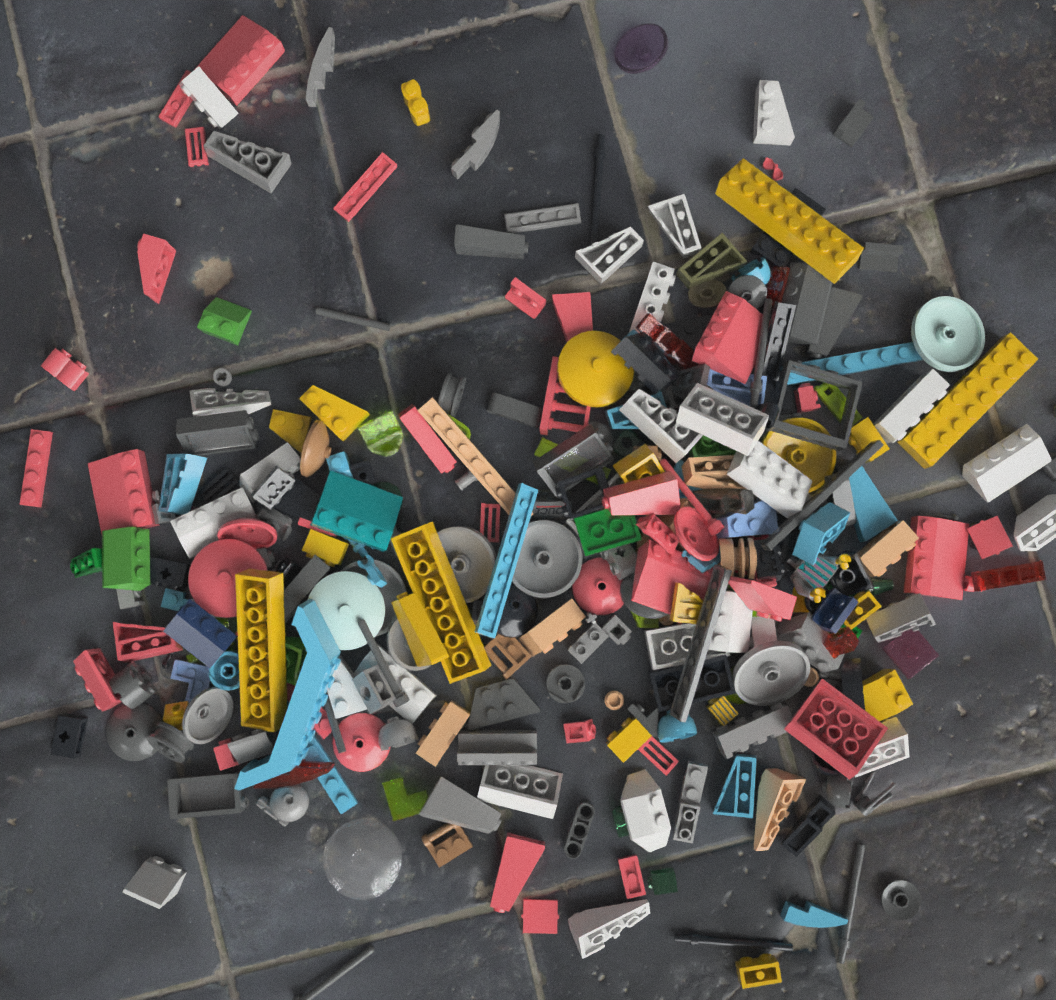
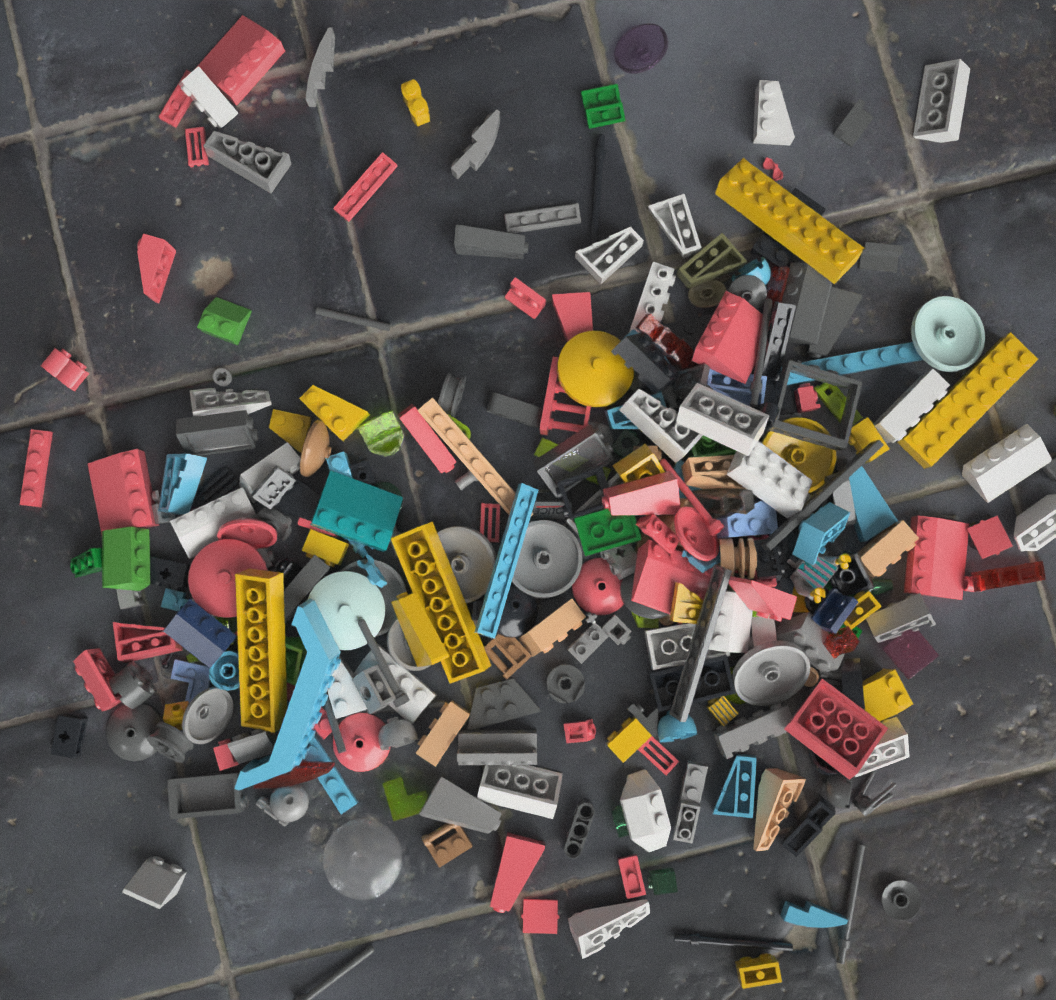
(603, 106): none -> green slope
(614, 700): light nougat plate -> none
(942, 101): none -> white slope

